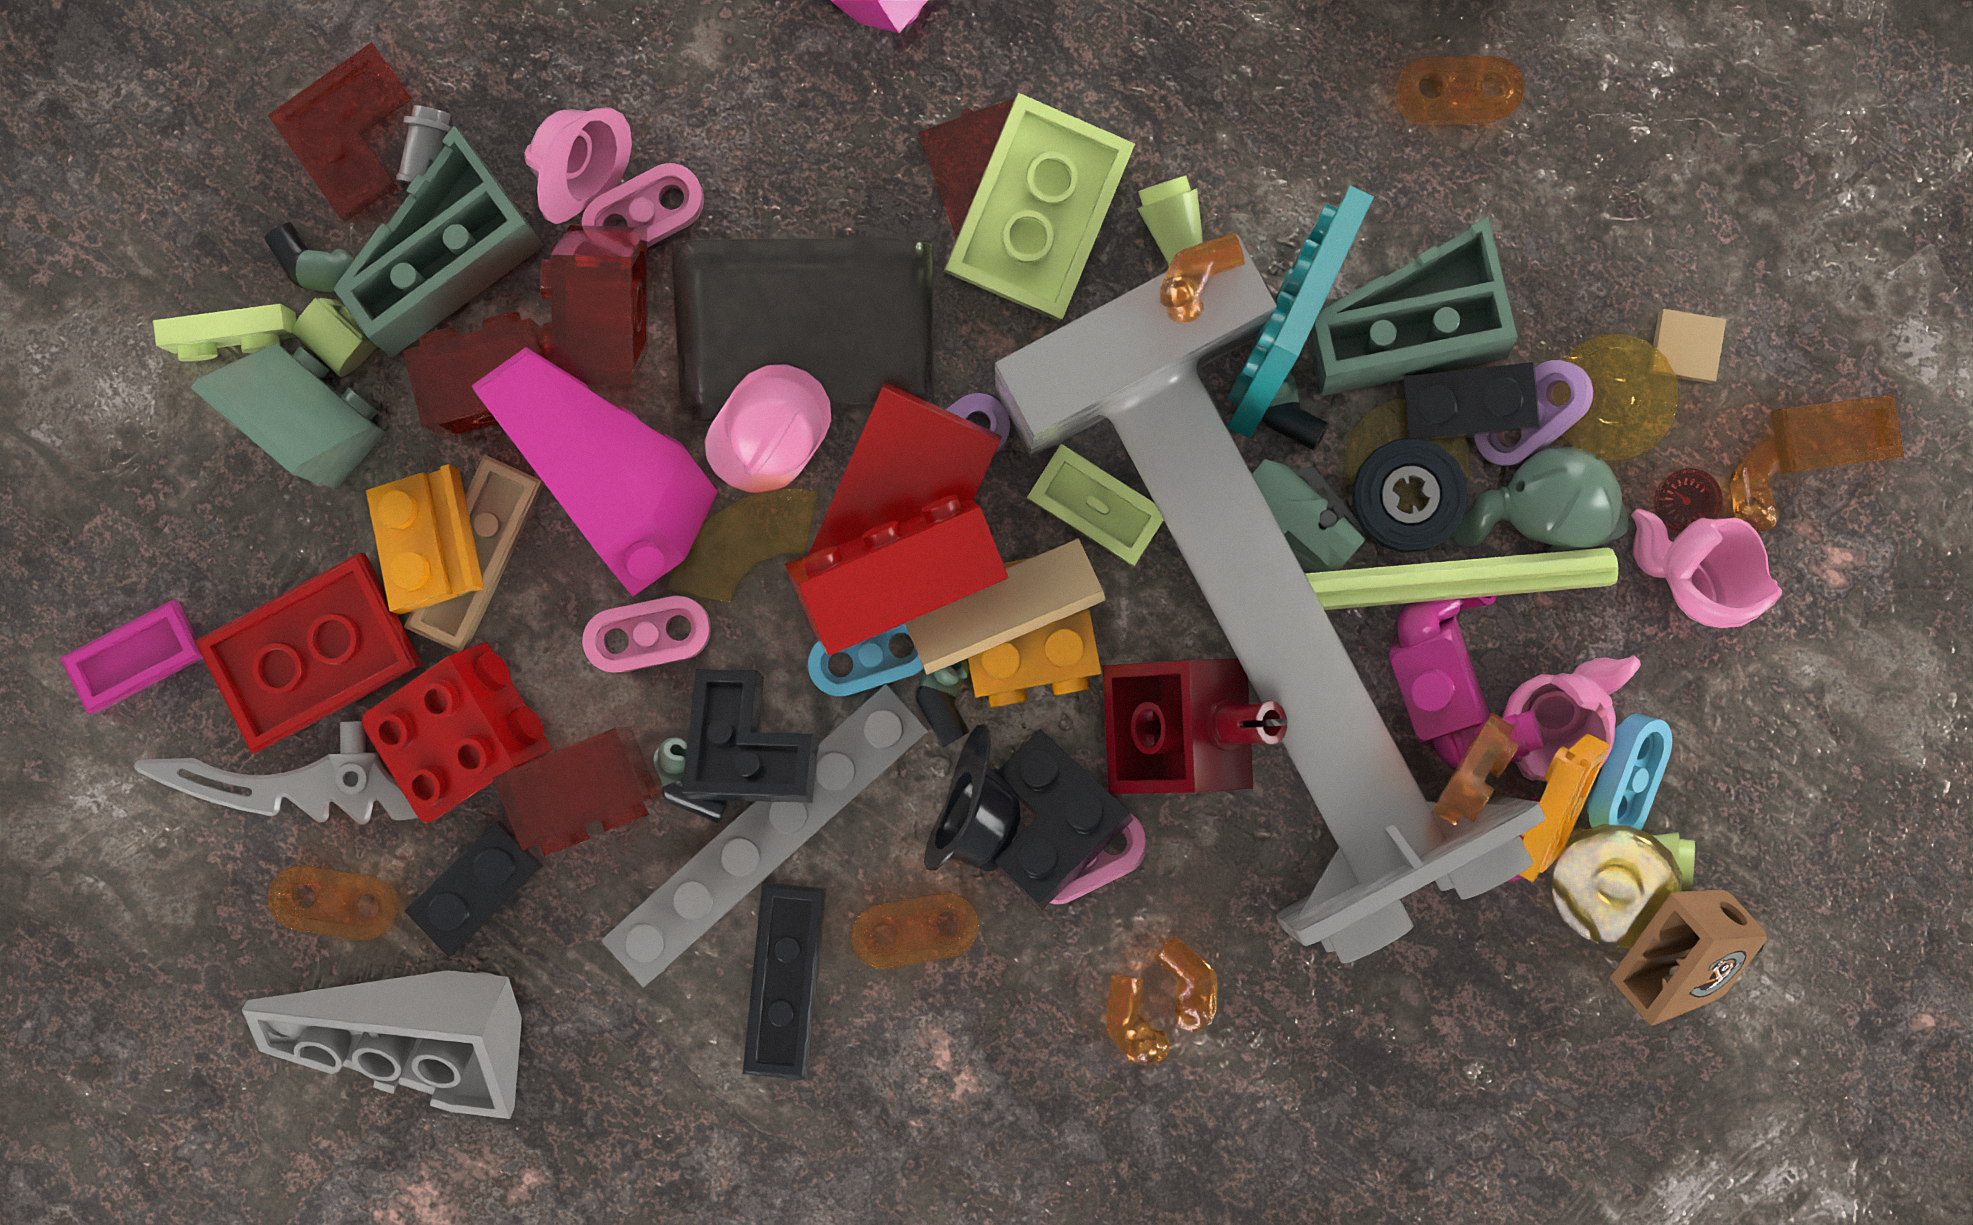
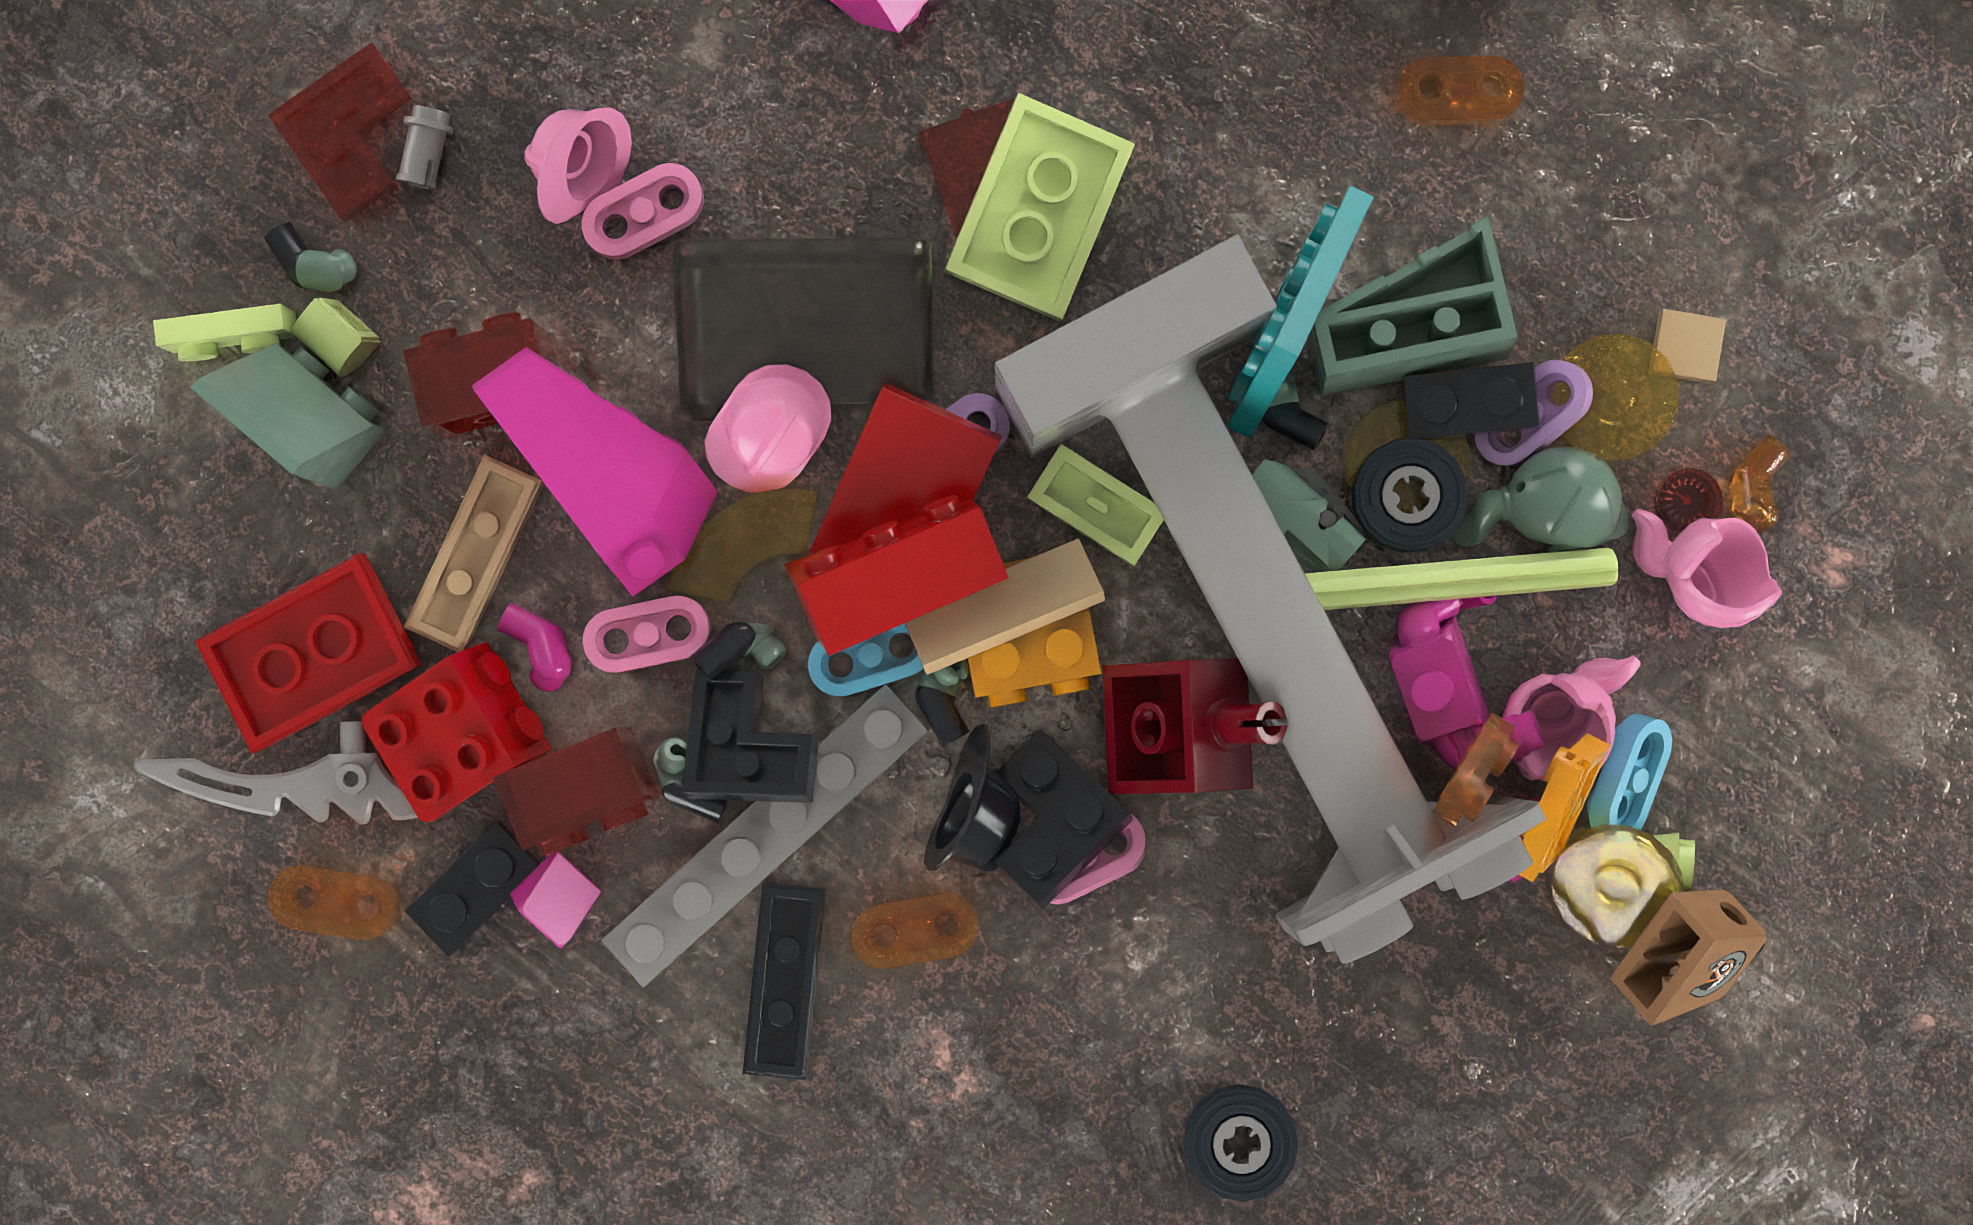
(132, 657): dark pink tile -> none
(423, 1031): light grey wedge -> none
(424, 539): light orange plate -> none
(437, 250): sand green wedge -> none
(545, 646): none -> dark pink arm
(555, 898): none -> slope
(597, 303): clear red brick -> none
(739, 641): none -> black arm
(1128, 1028): clear orange arm -> none
(1172, 215): yellowish green cone -> none
(1191, 271): clear orange arm -> none
(1195, 985): clear orange arm -> none
(1264, 1166): none -> black bush
(1837, 434): clear orange tile -> none

